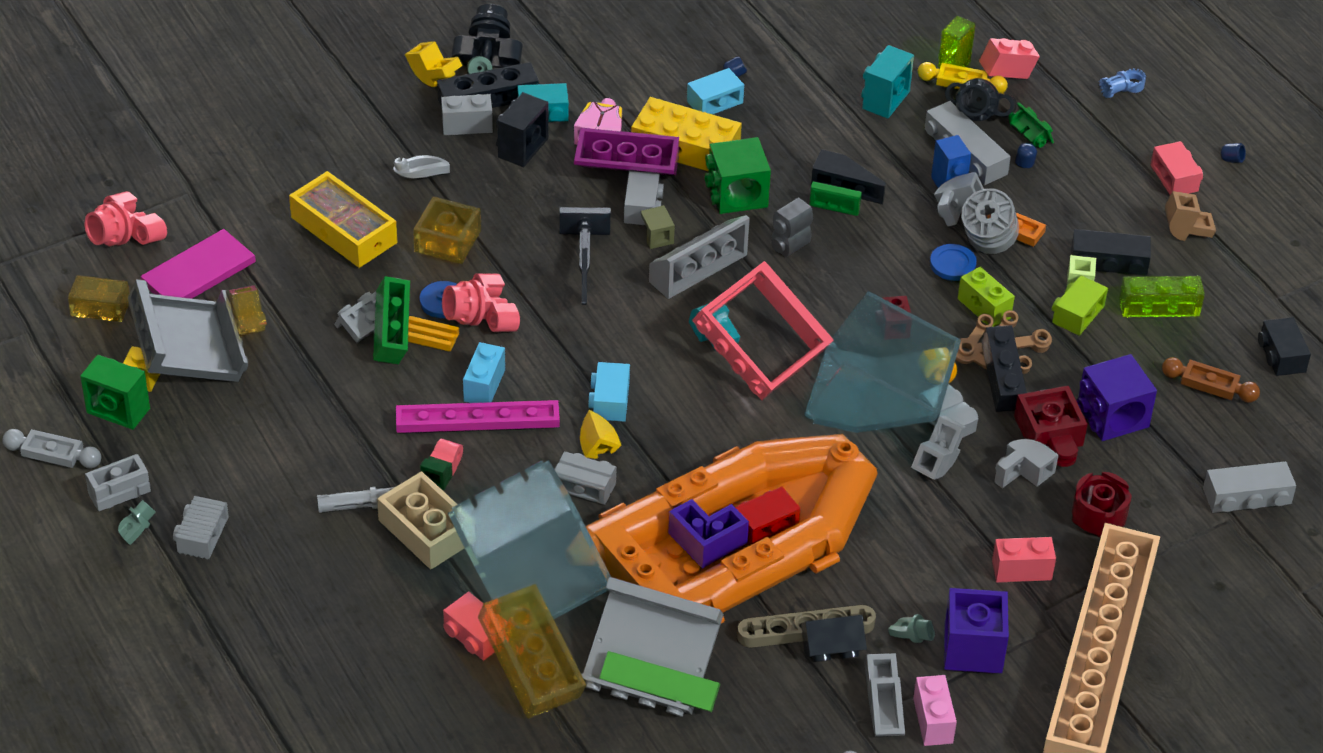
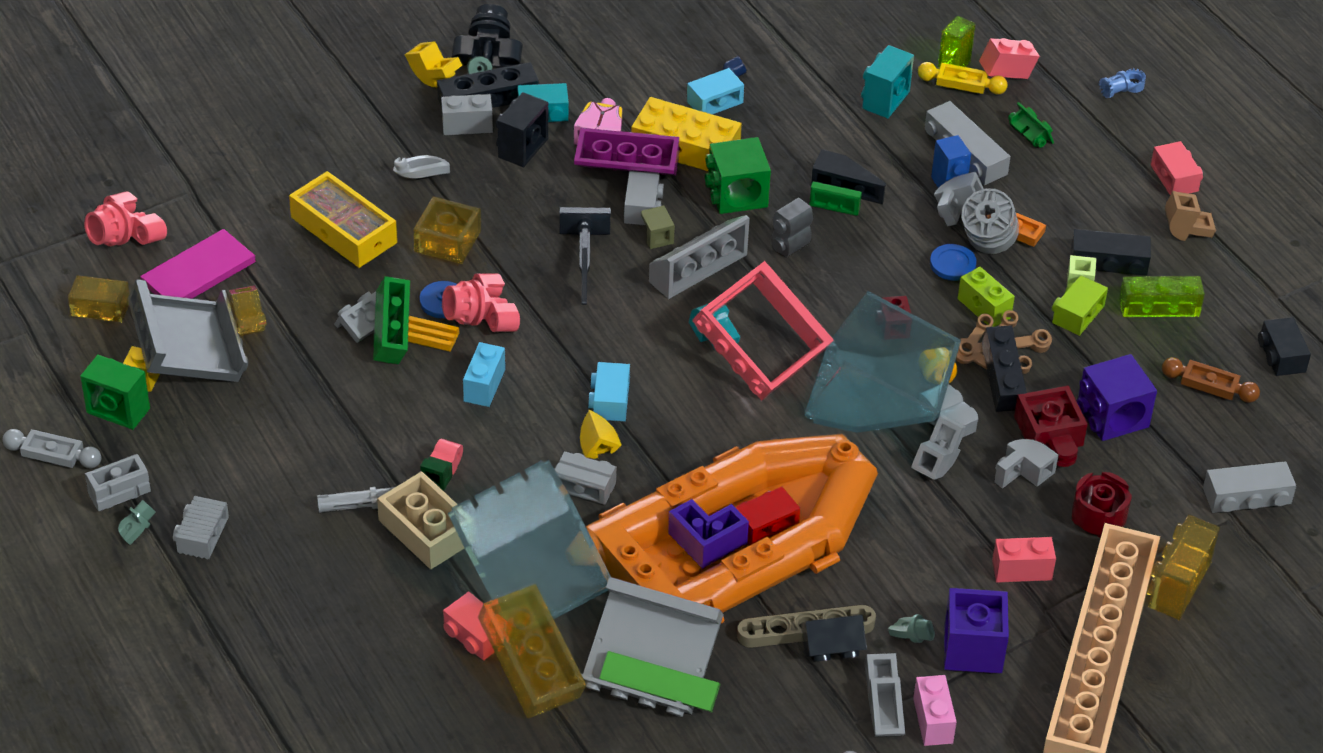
(477, 416): dark pink plate -> none
(979, 99): black beam -> none
(1026, 155): dark blue piece -> none
(1182, 566): none -> clear yellow brick
(1233, 152): dark blue piece -> none

